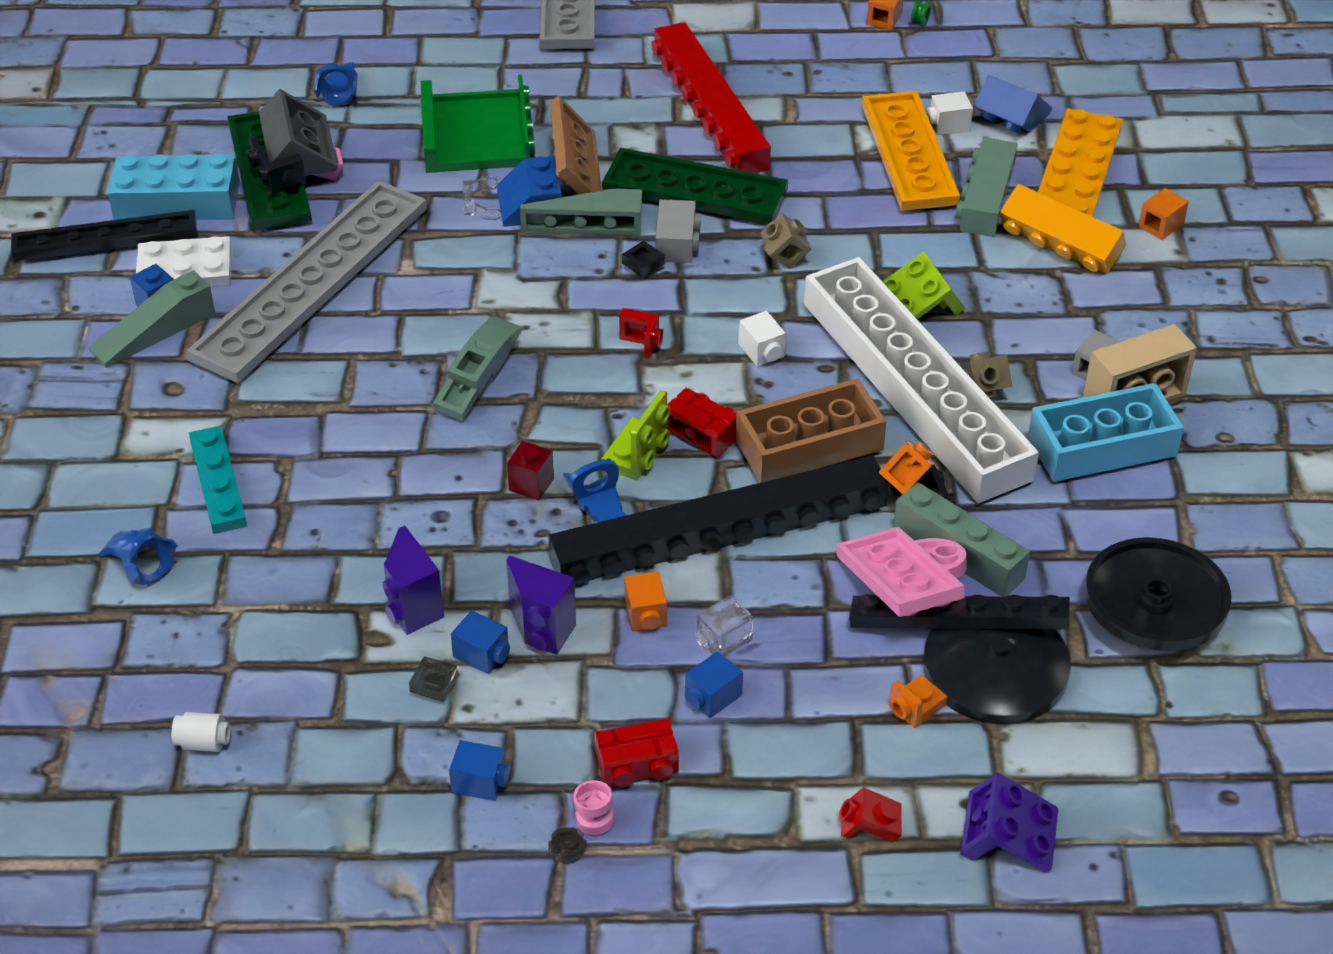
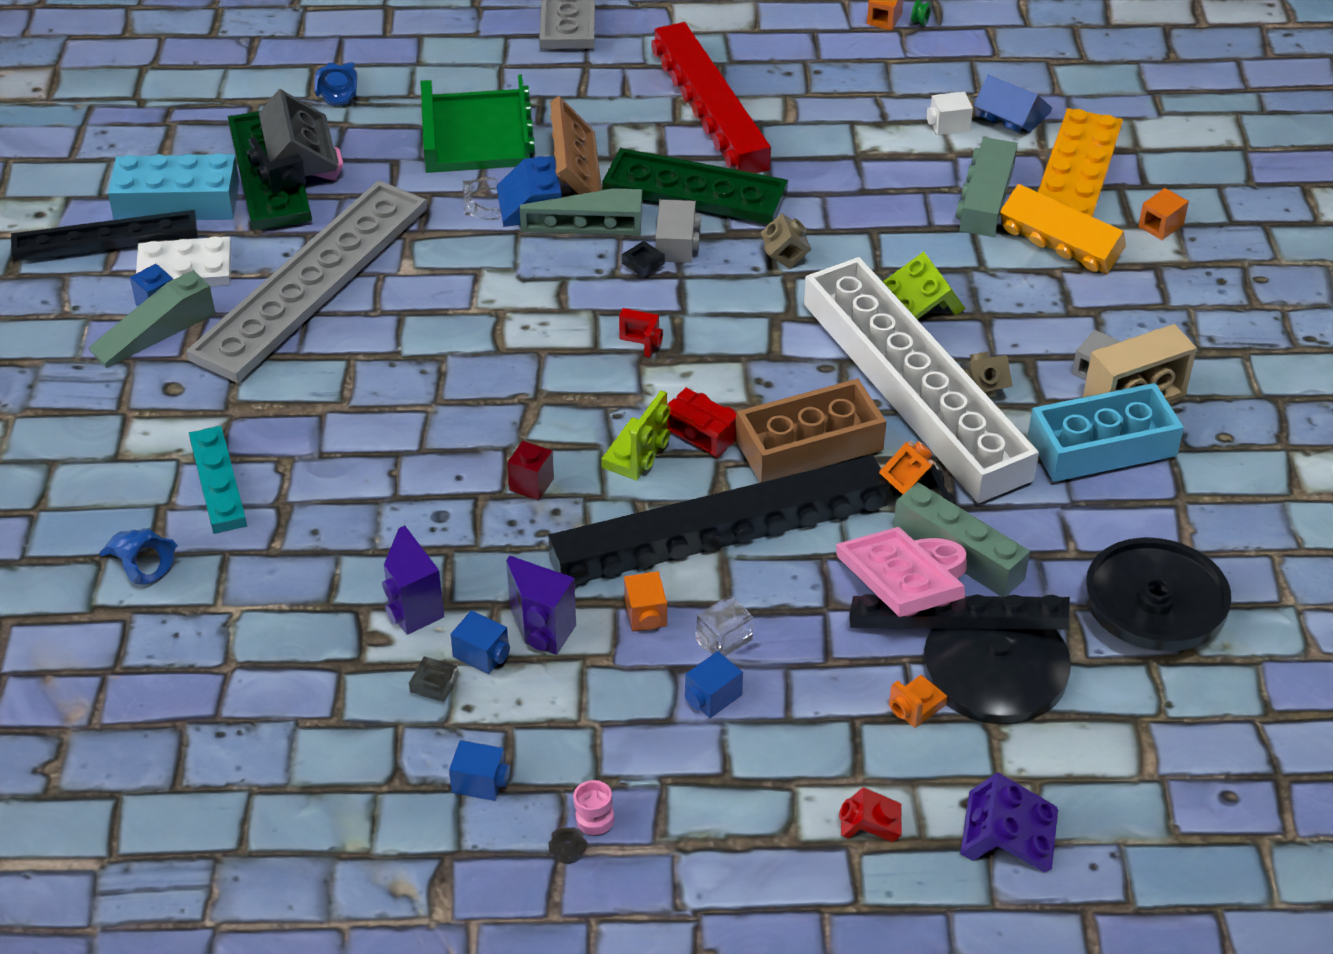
(200, 731): white brick -> none
(474, 365): sand green slope -> none
(599, 497): blue hair -> none
(637, 752): red brick -> none
(761, 338): white brick -> none
(910, 151): light orange plate -> none

